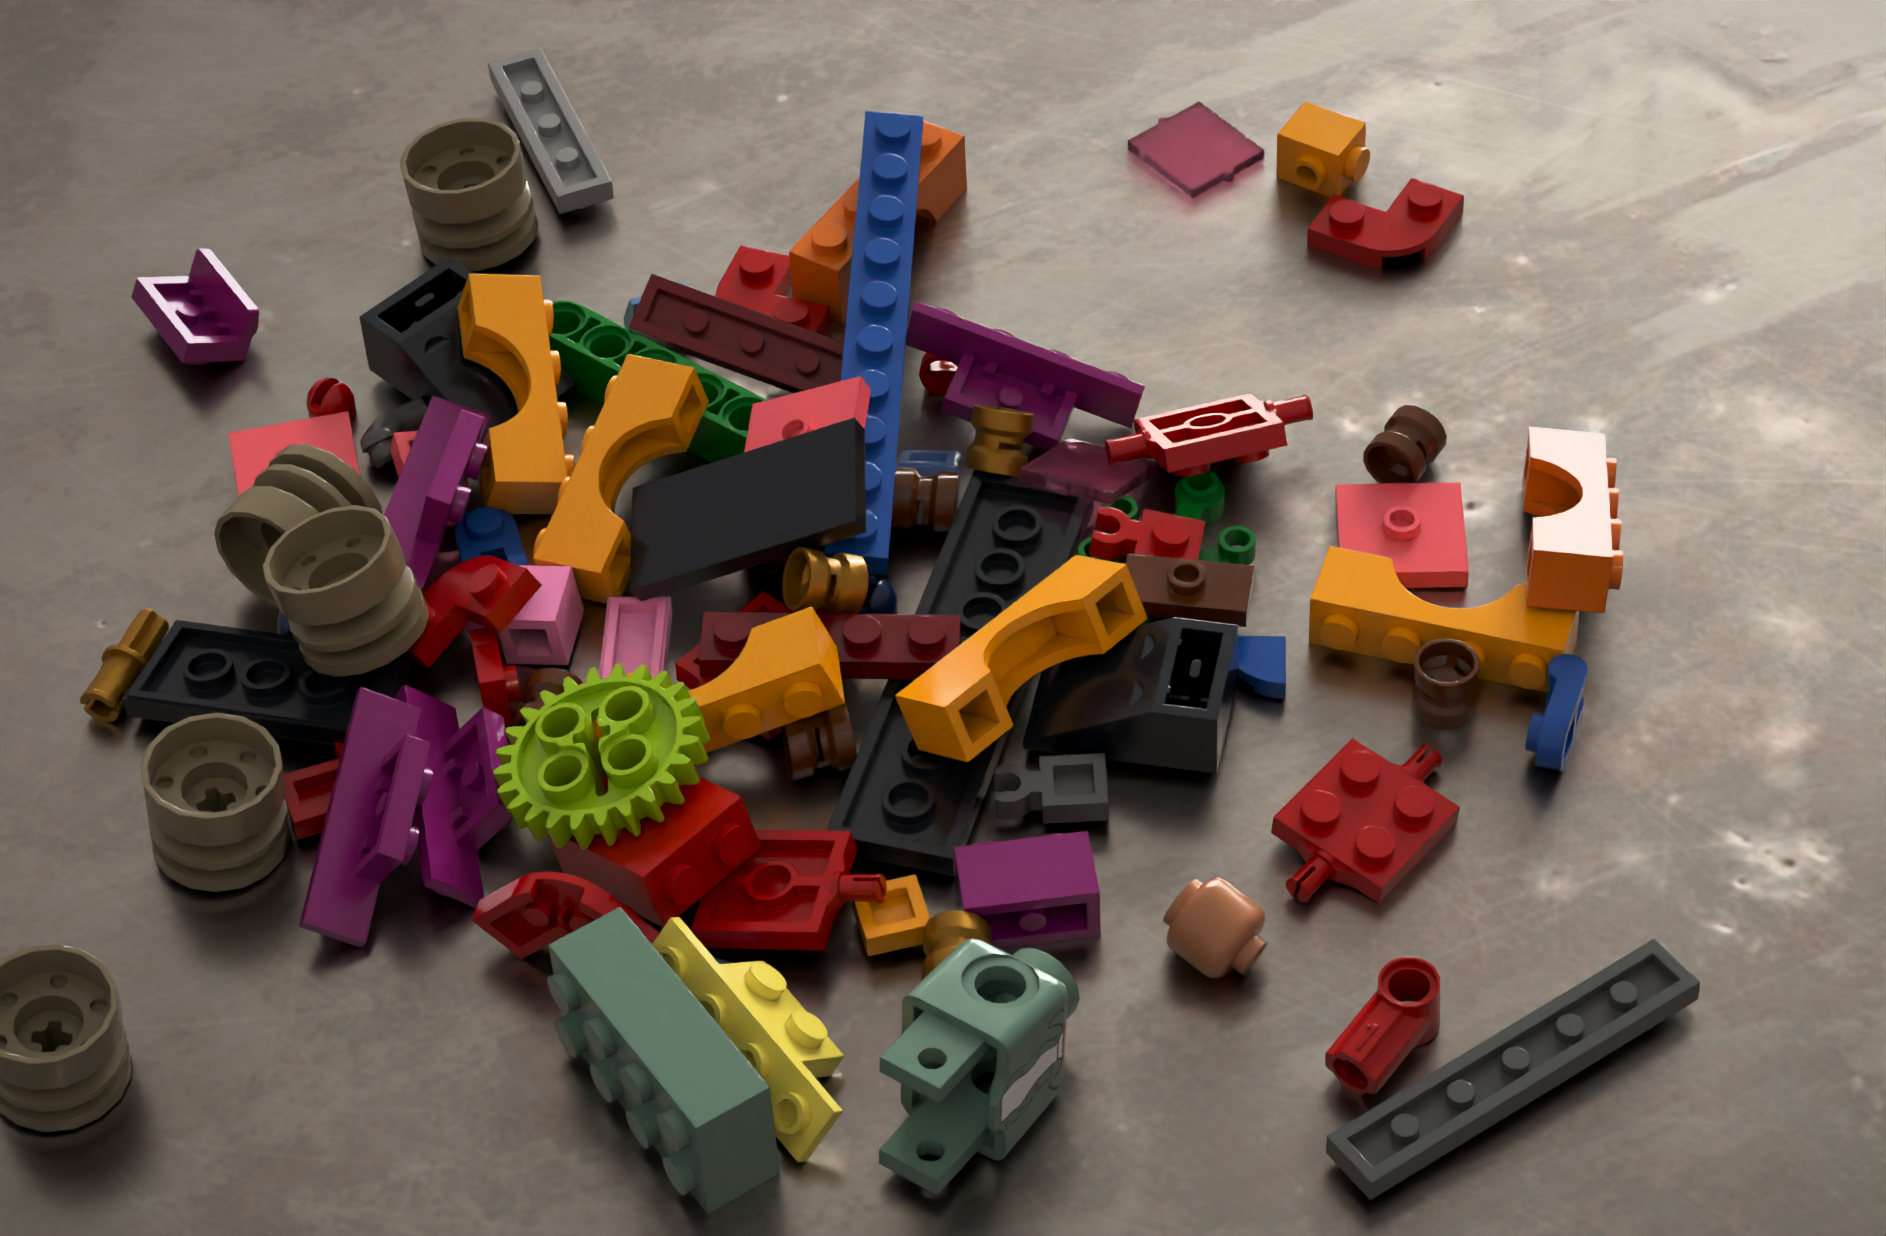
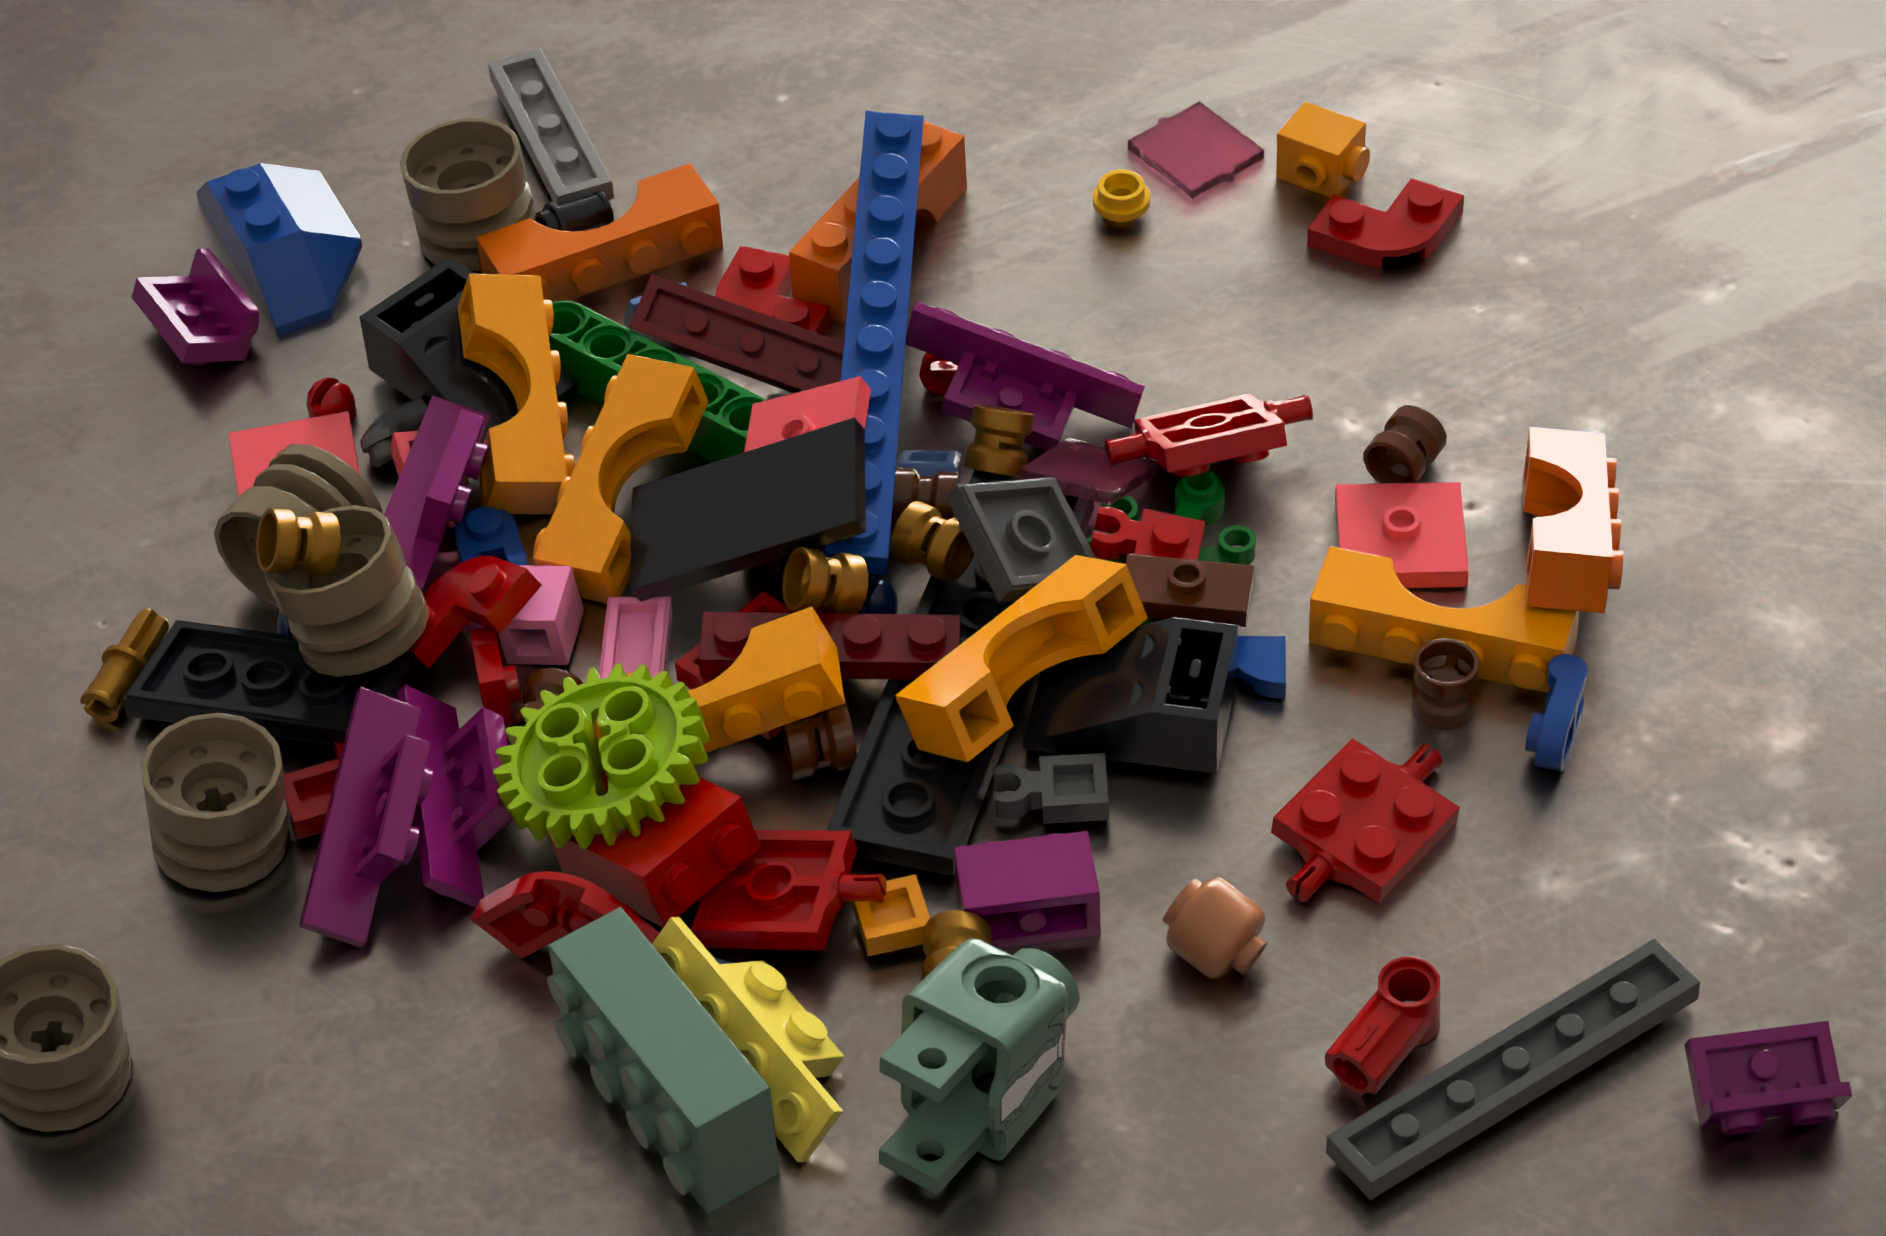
(284, 240): none -> blue wedge
(298, 542): none -> pearl gold wheel
(577, 215): none -> black pin
(667, 224): none -> orange arch
(932, 541): none -> pearl gold wheel
(1018, 531): none -> dark grey plate
(1121, 196): none -> yellow plate
(1766, 1075): none -> magenta bracket

